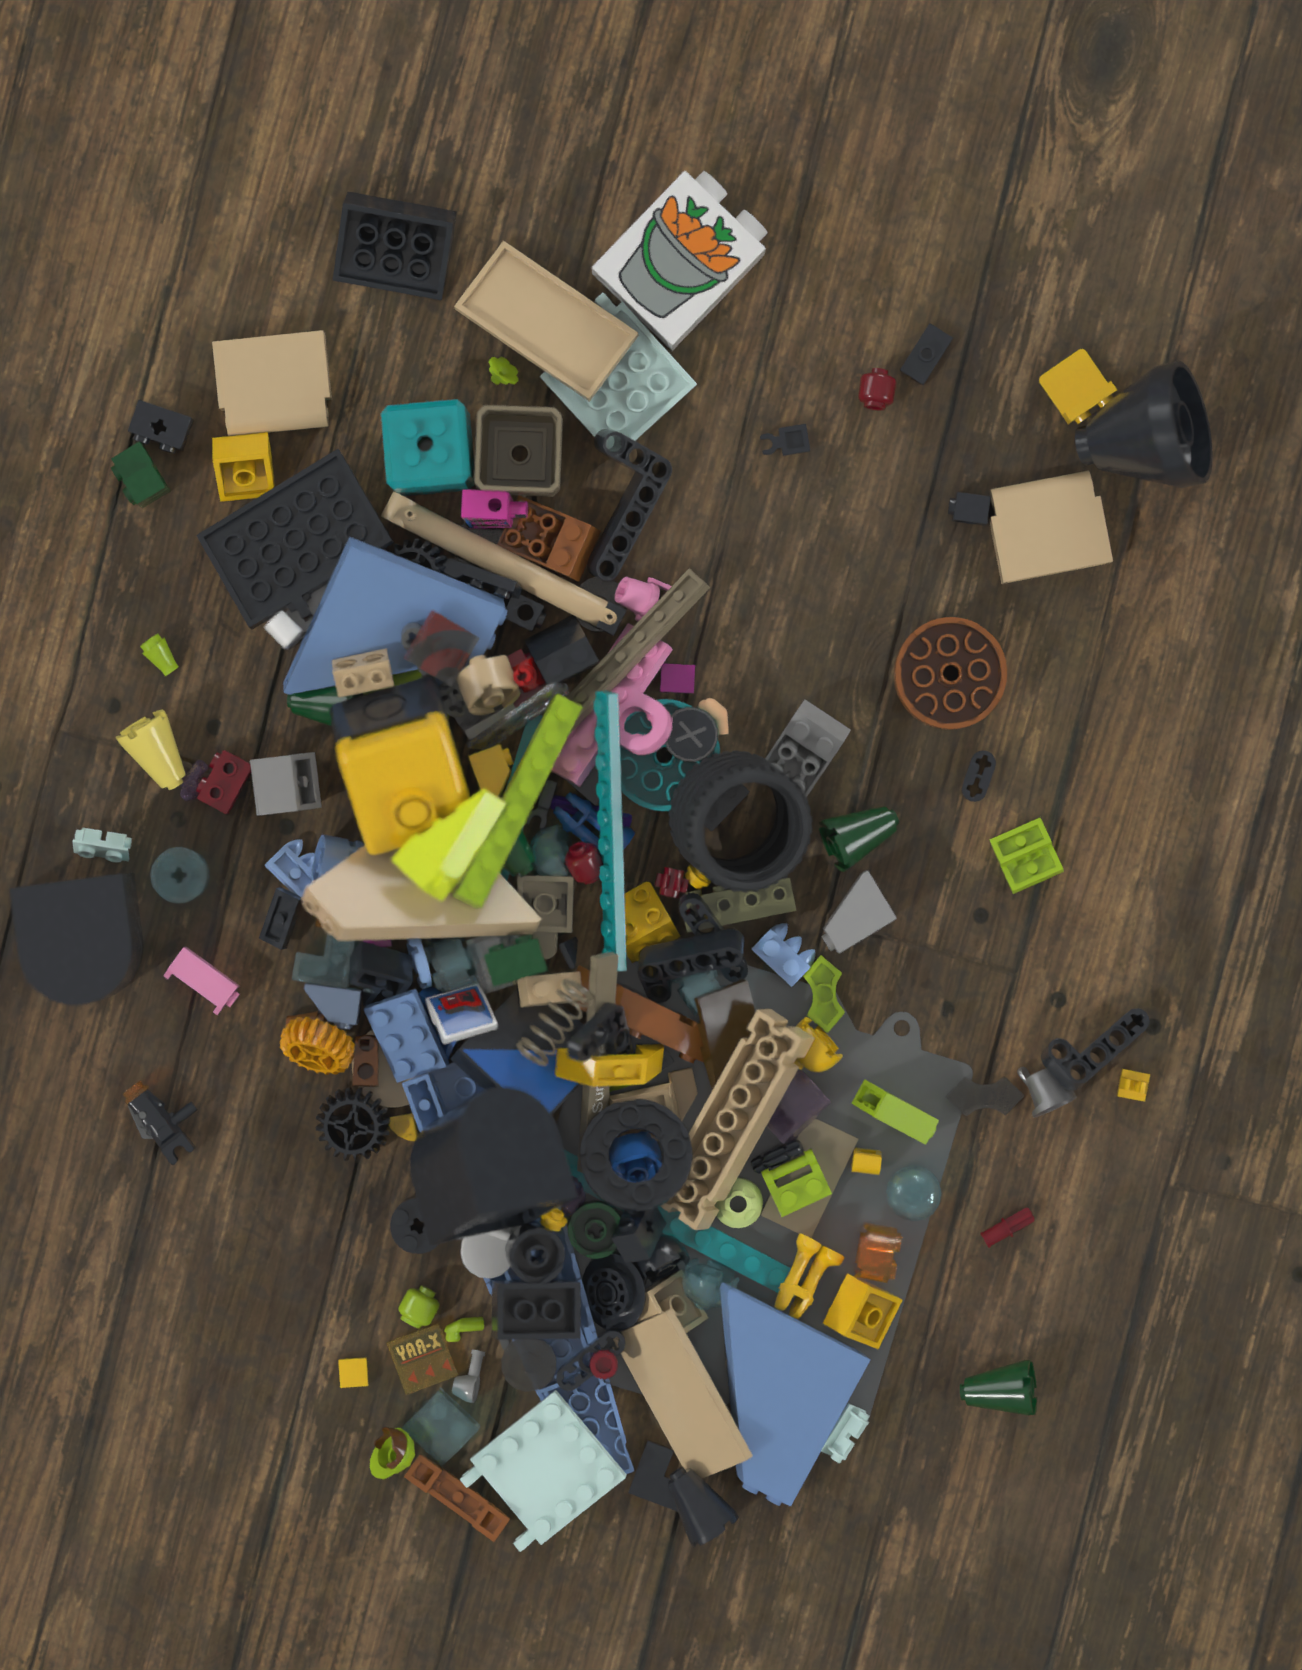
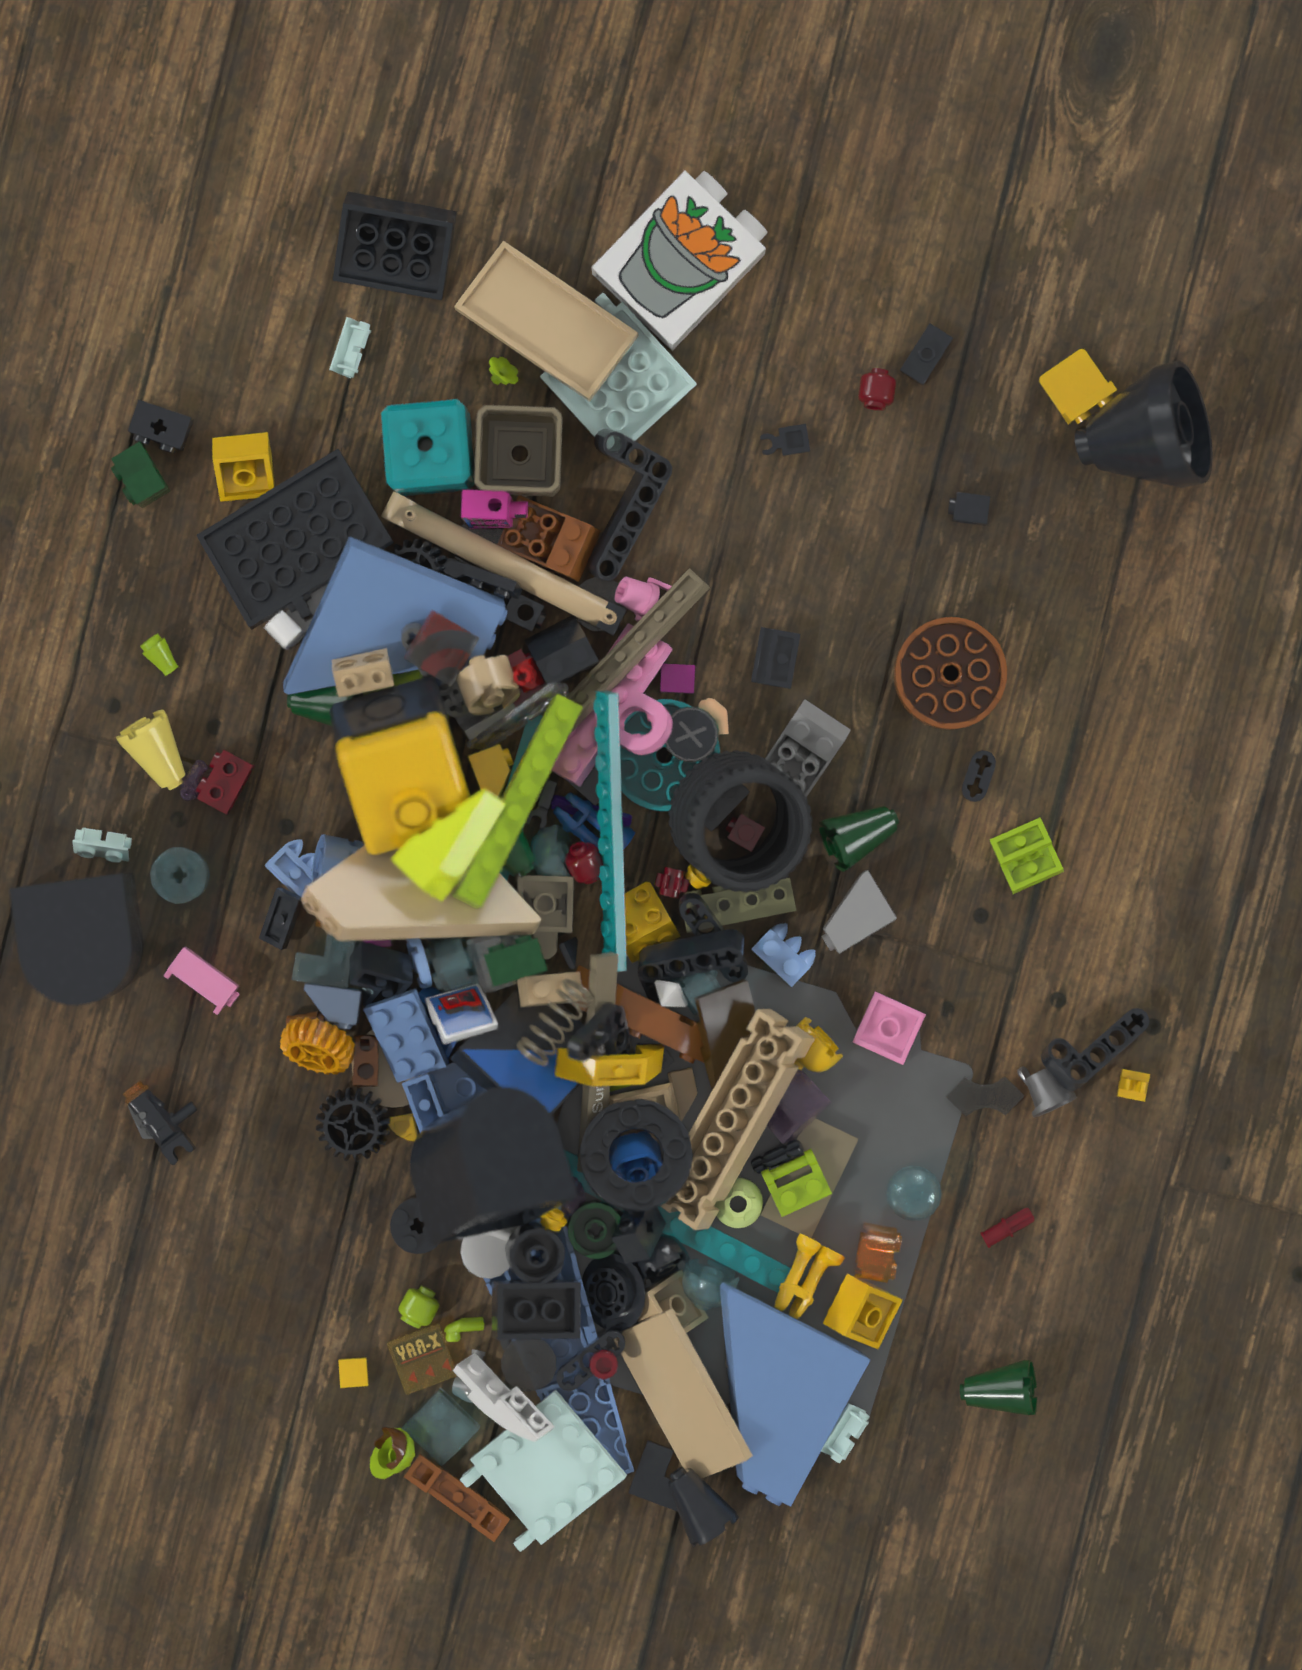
(273, 382): tan piece -> none
(285, 783): light grey slope -> none
(347, 353): none -> light aqua hinge
(497, 1401): none -> white slope
(670, 994): none -> white slope
(744, 832): none -> dark red brick
(775, 658): none -> black plate
(823, 980): lime tile -> none
(866, 1161): yellow brick -> none
(889, 1028): none -> bright pink plate
(895, 1112): lime slope -> none
(1048, 527): tan piece -> none

